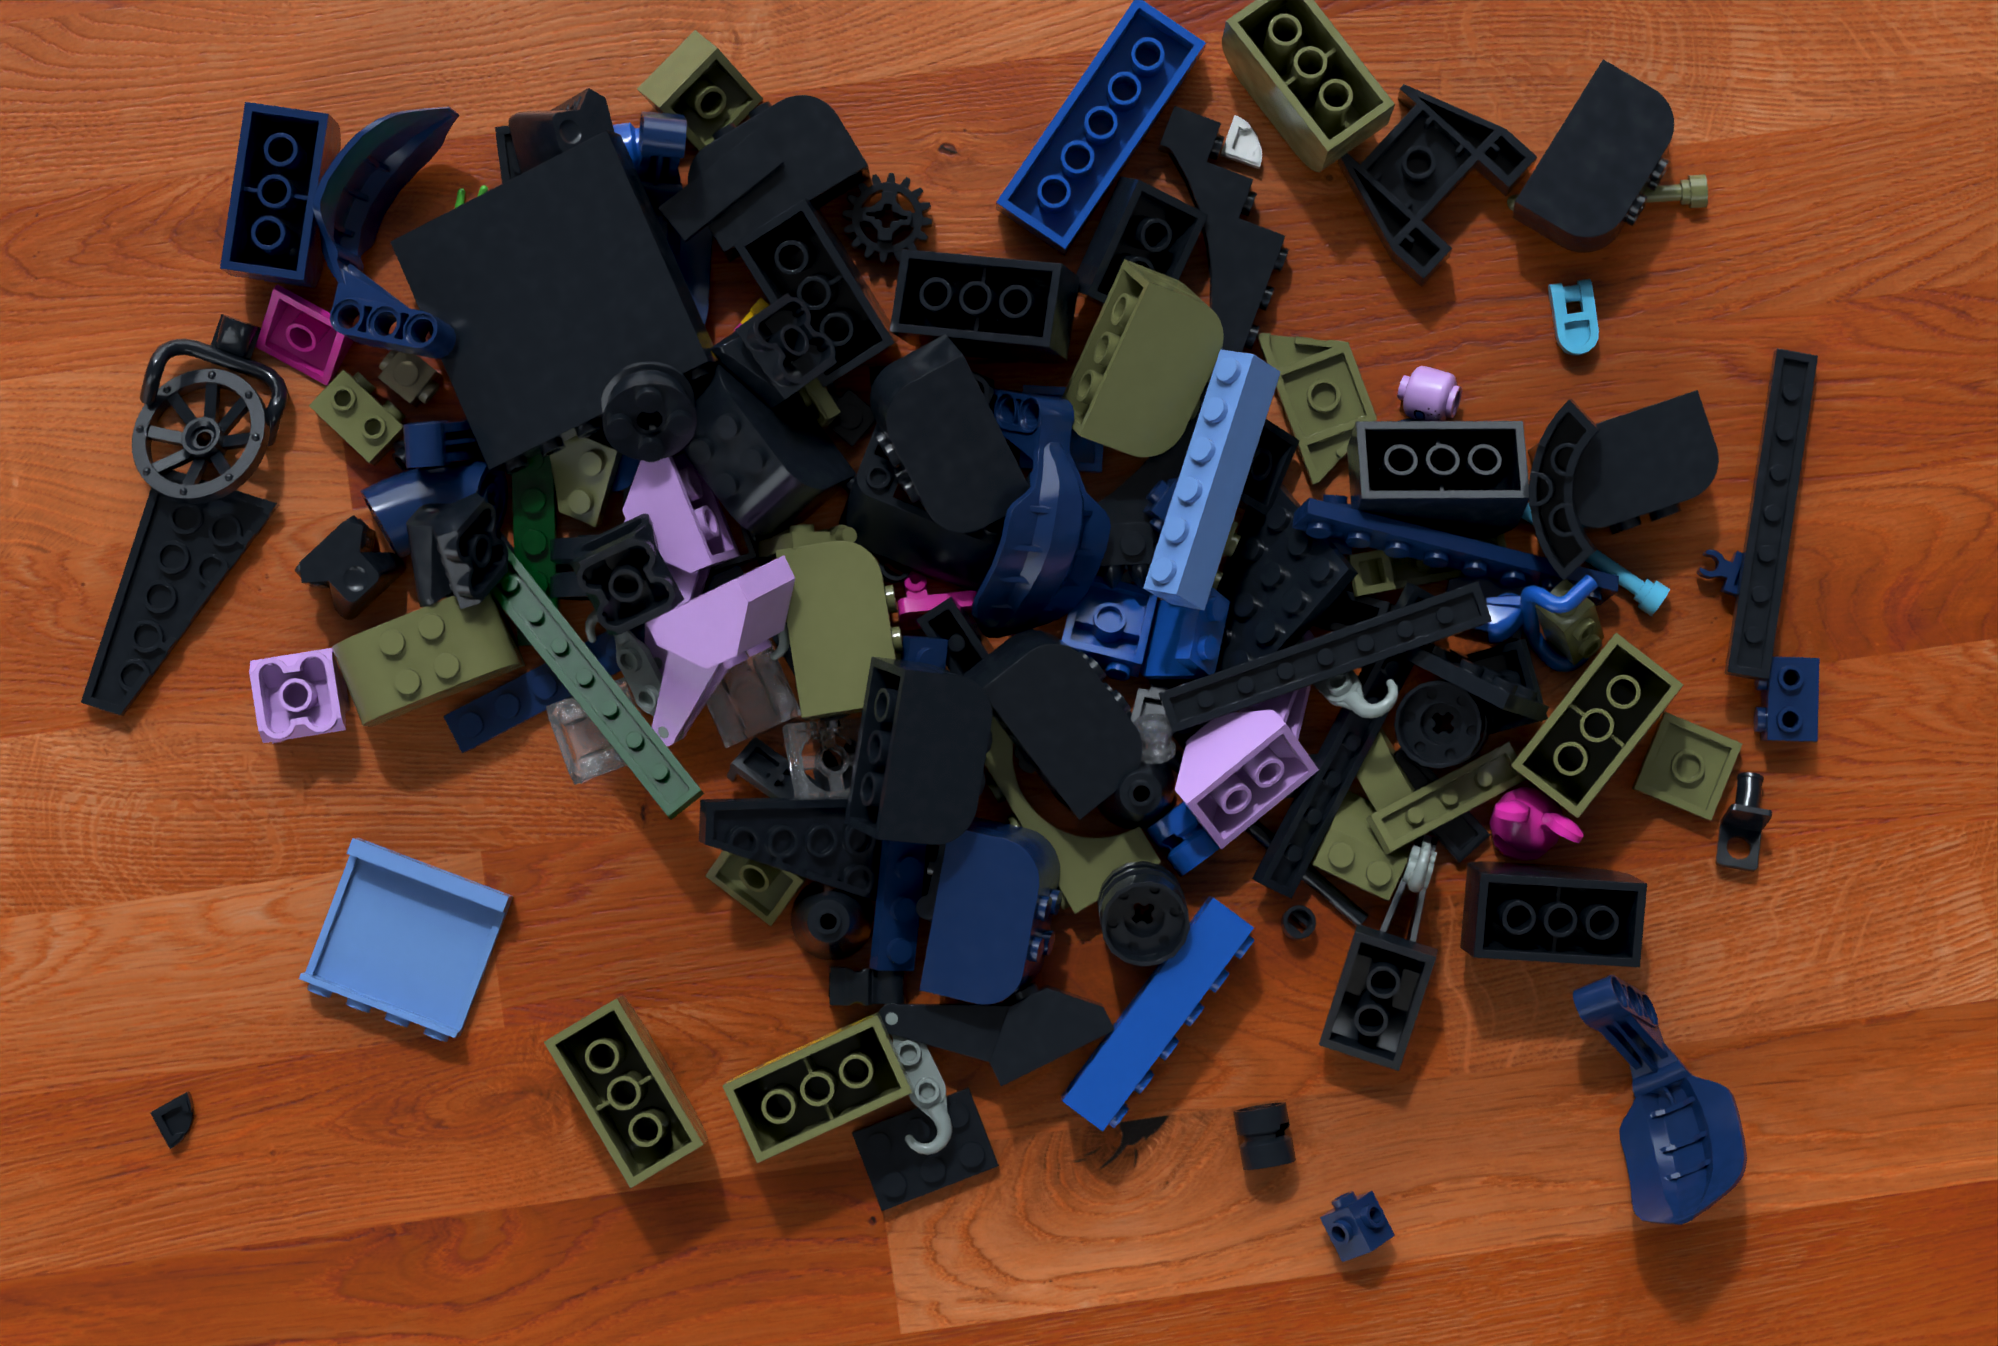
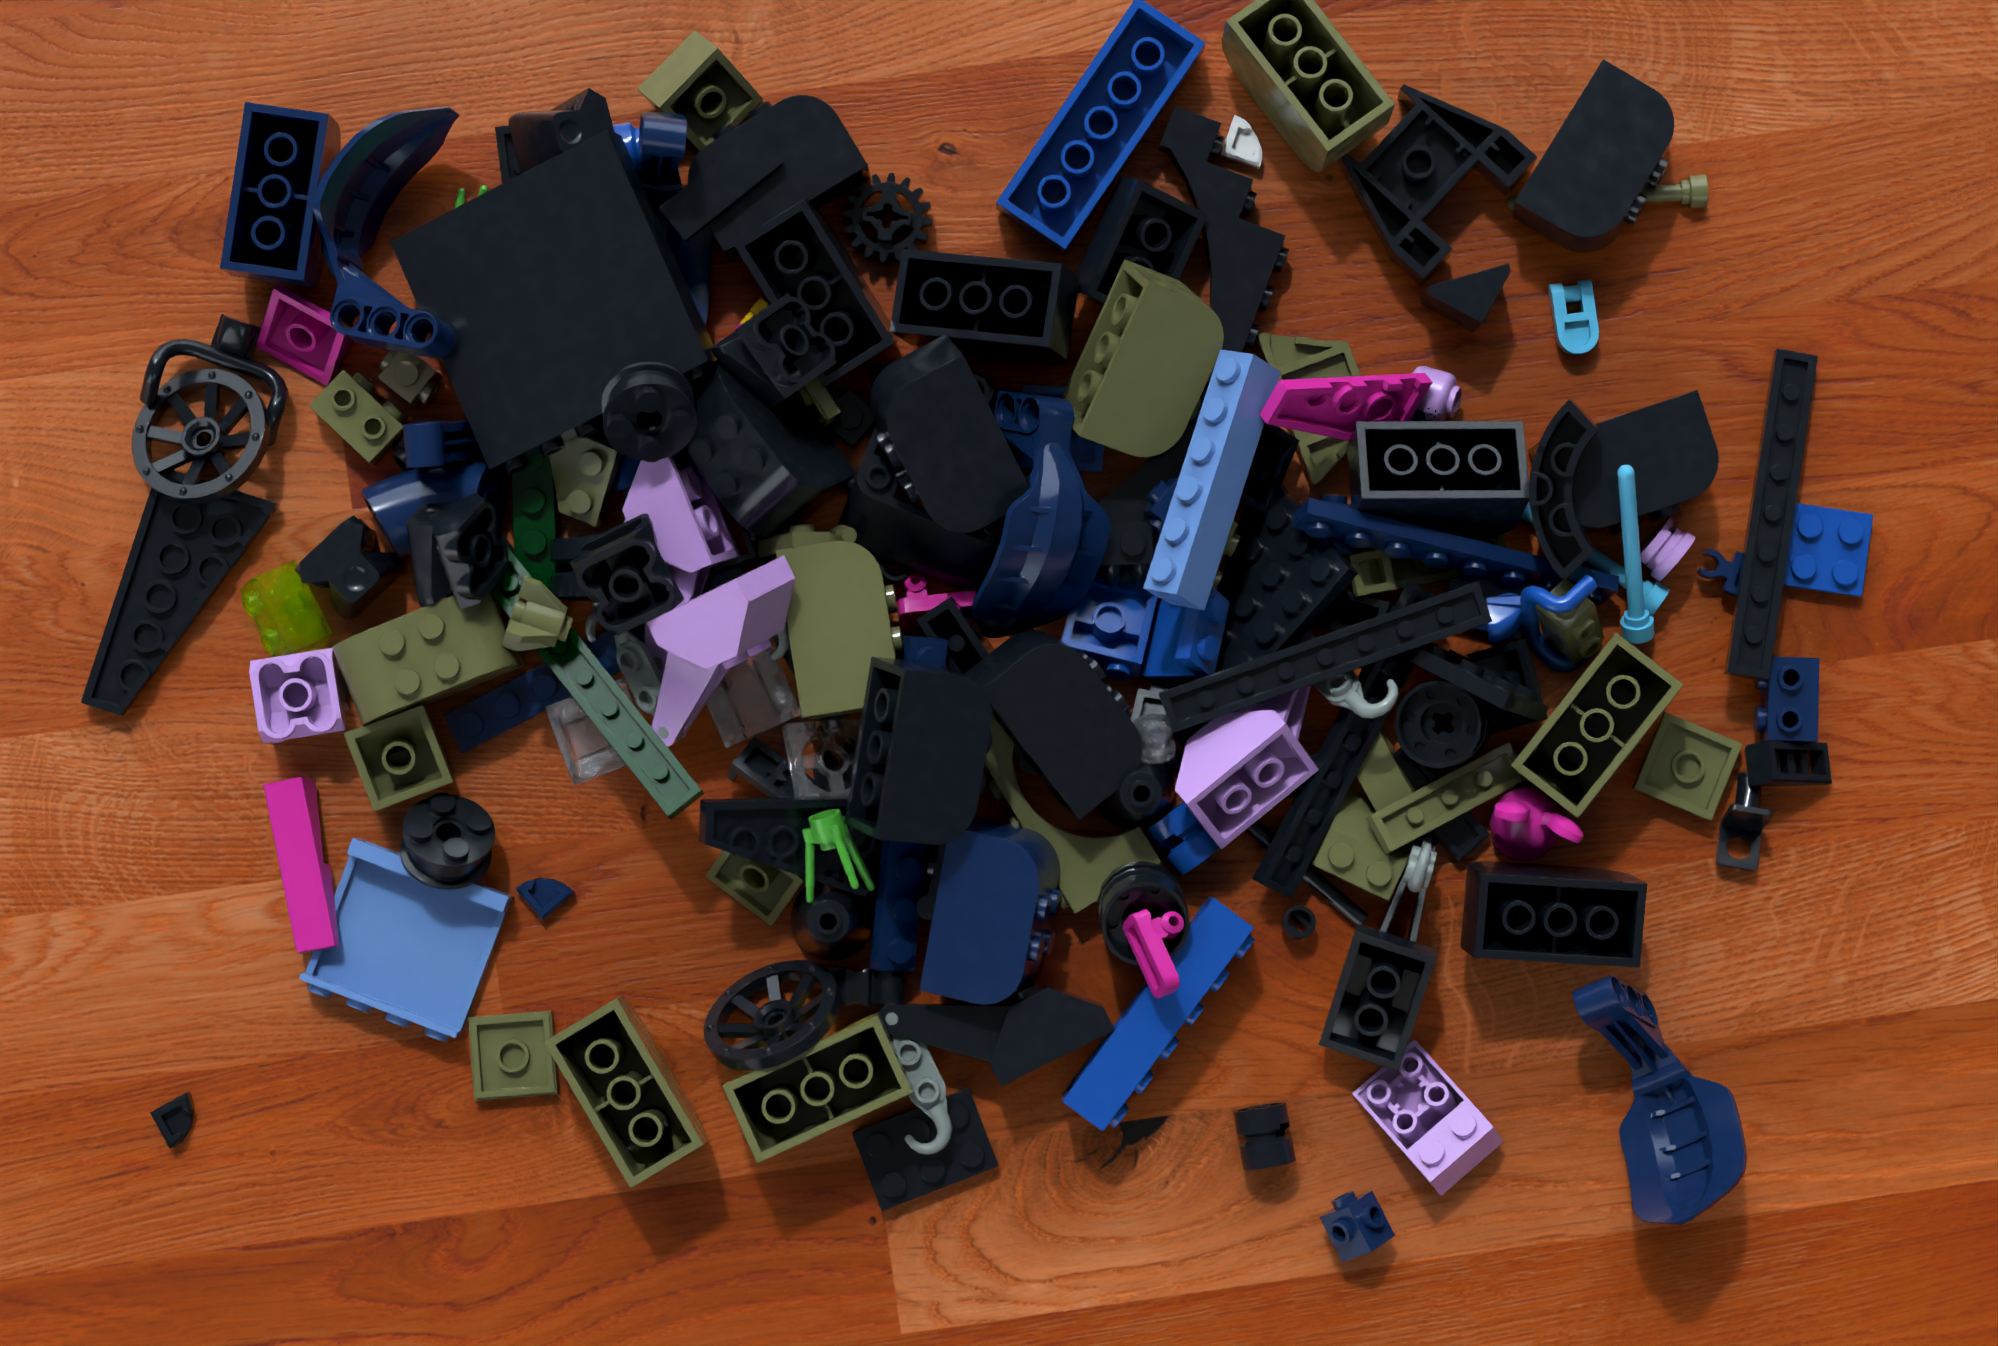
(284, 611): none -> clear neon green bracket
(300, 856): none -> dark pink slope
(399, 757): none -> olive slope
(447, 841): none -> black wheel
(512, 1055): none -> olive tile
(536, 618): none -> olive brick
(544, 894): none -> dark blue tile
(776, 1023): none -> black wheel
(831, 832): none -> bright green plant
(1147, 944): none -> dark pink piece
(1336, 403): none -> dark pink wing
(1428, 1118): none -> lavender slope
(1468, 297): none -> black slope
(1636, 623): none -> medium azure piece
(1665, 548): none -> lavender wheel
(1764, 763): none -> black slope
(1828, 550): none -> blue plate

